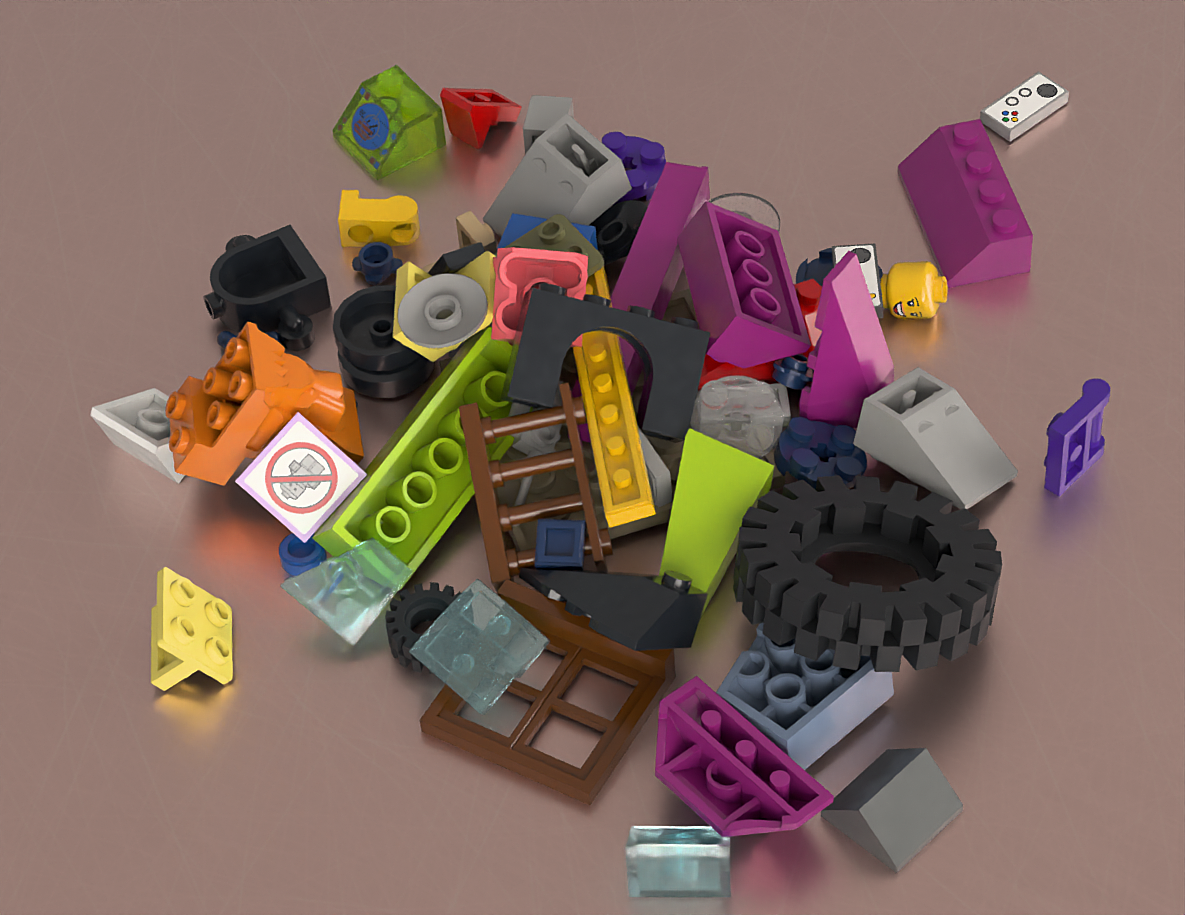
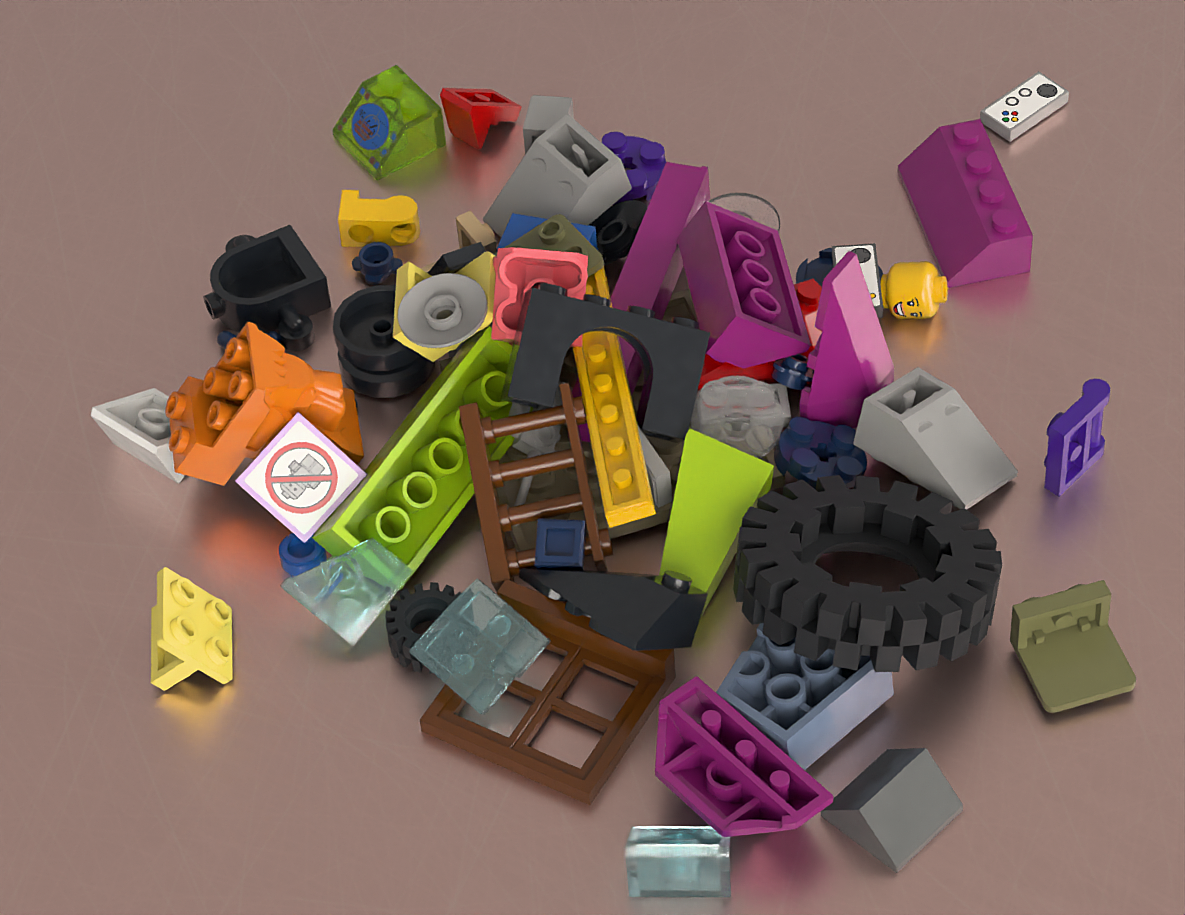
(1070, 647): none -> olive bracket

